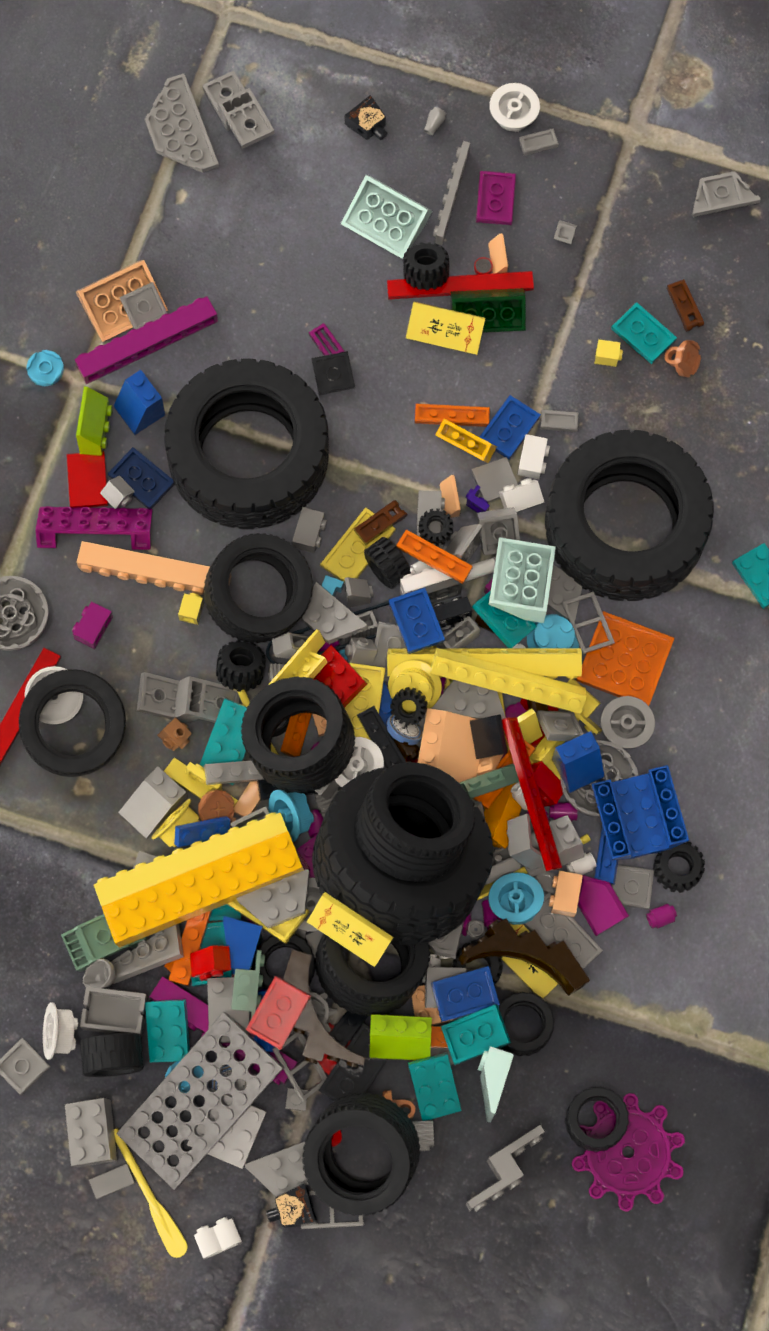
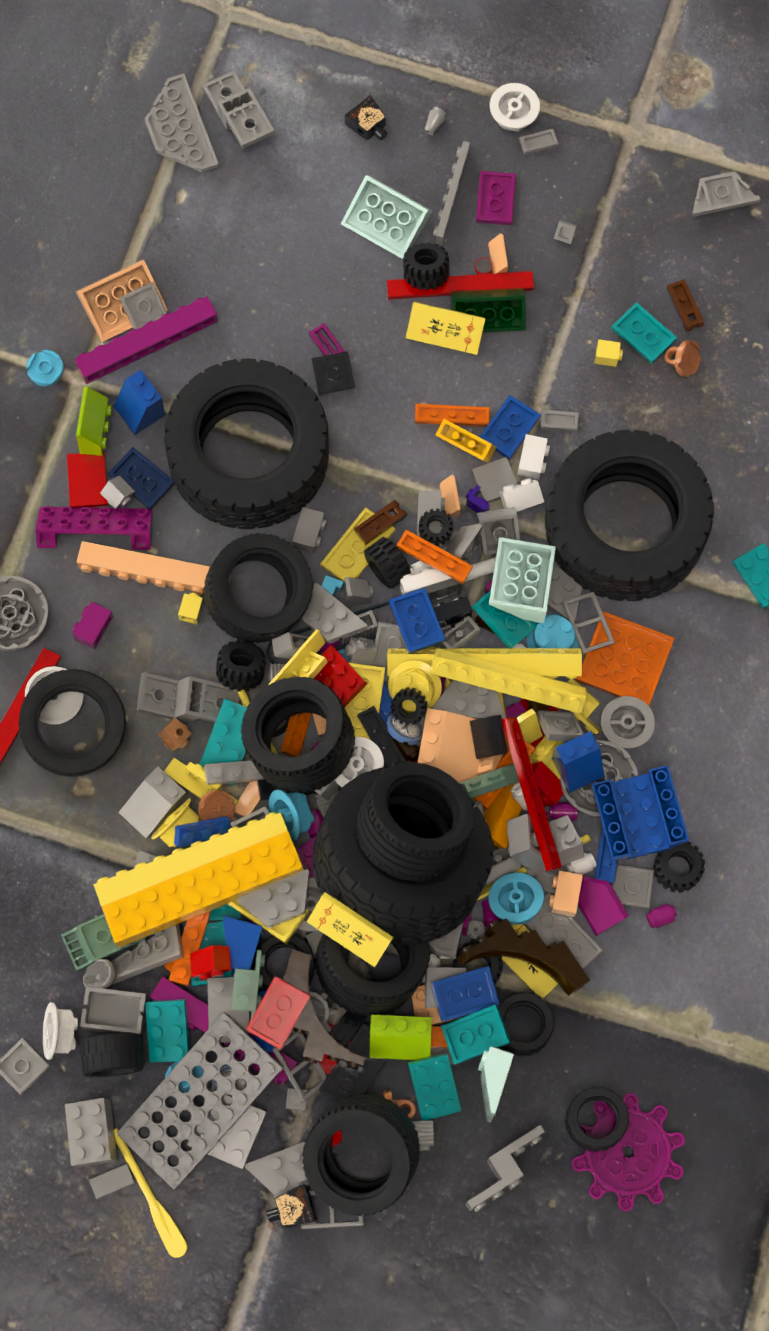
(217, 1238): white brick -> none

